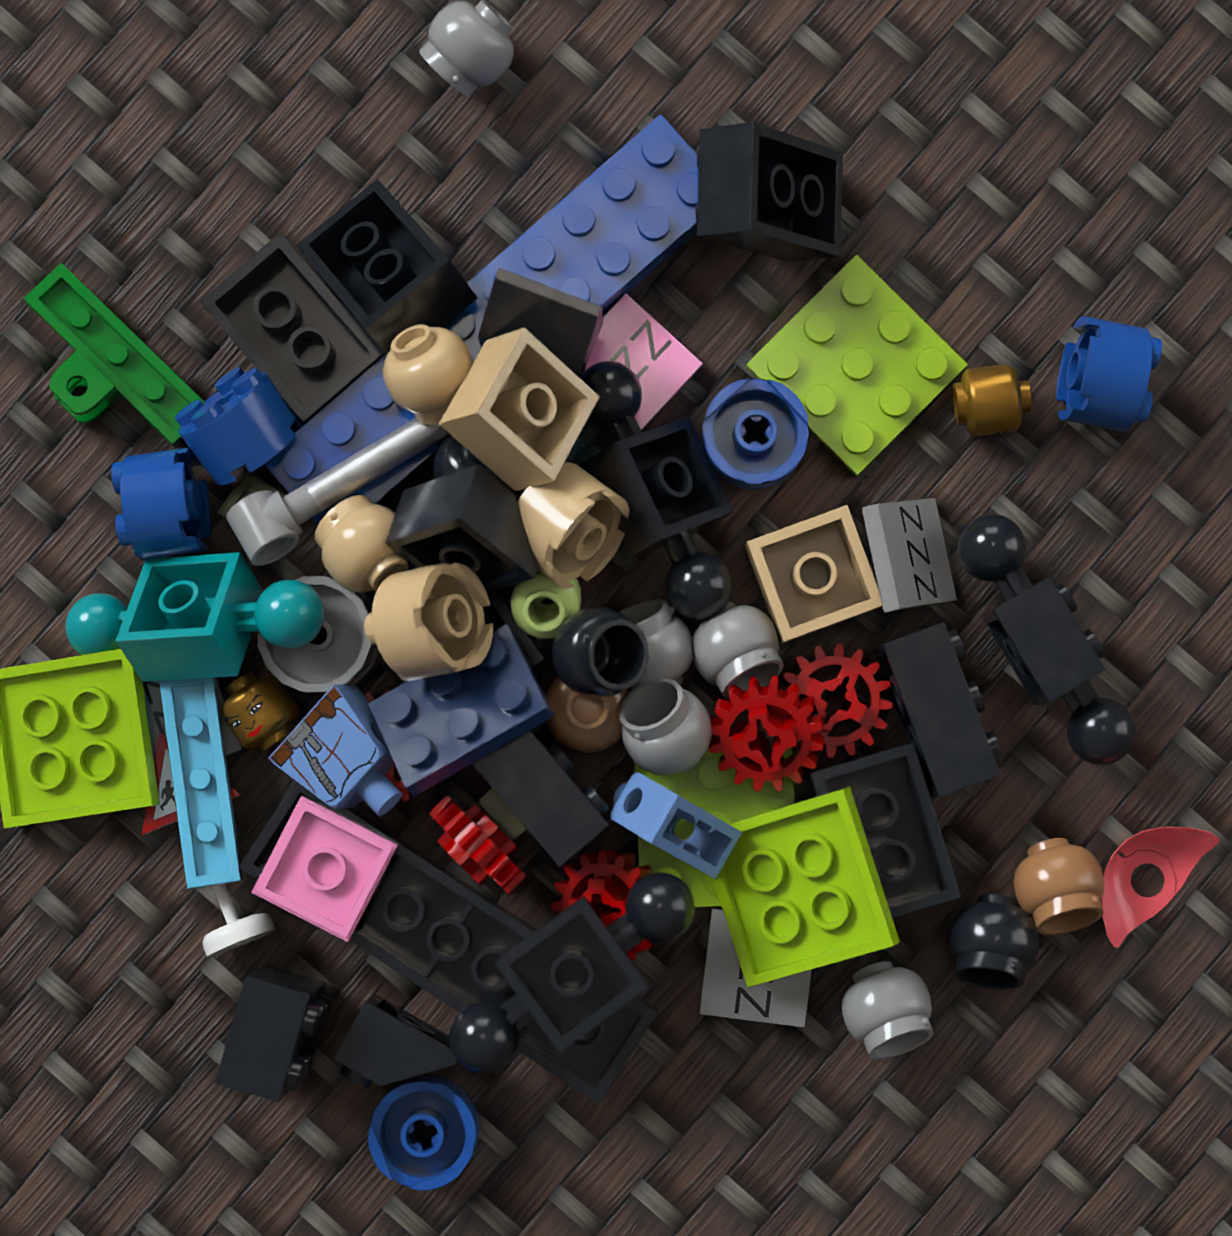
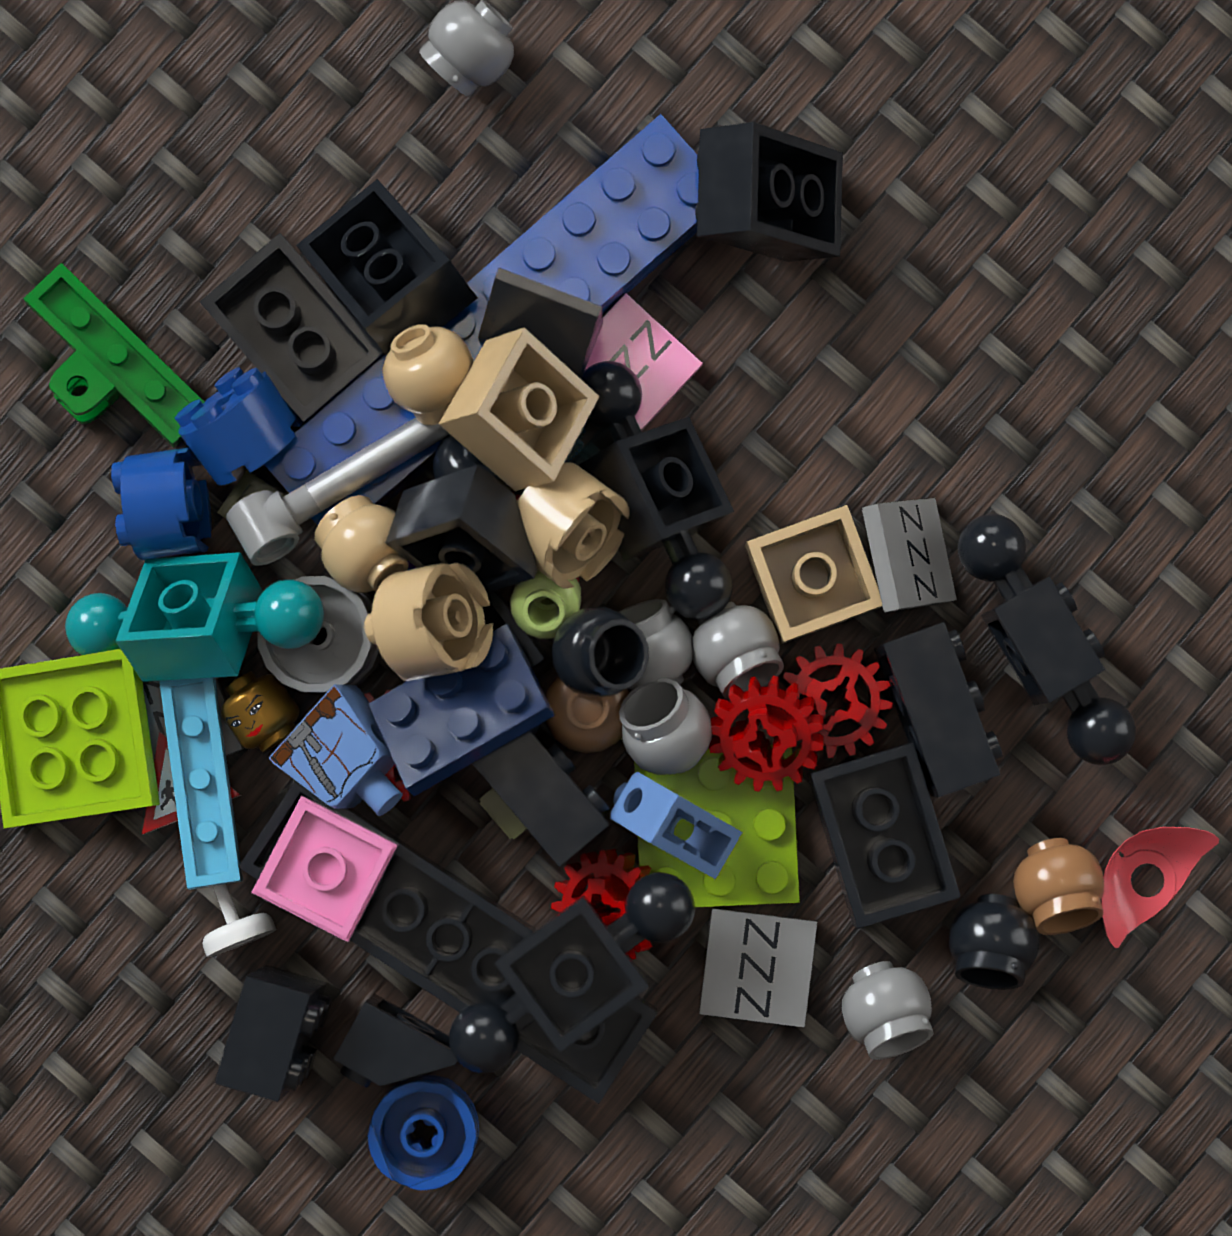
(477, 844): red gear -> none
(755, 403): blue brick -> none
(803, 889): lime plate -> none
(858, 364): lime plate -> none
(991, 400): pearl gold head -> none
(1107, 374): blue brick -> none

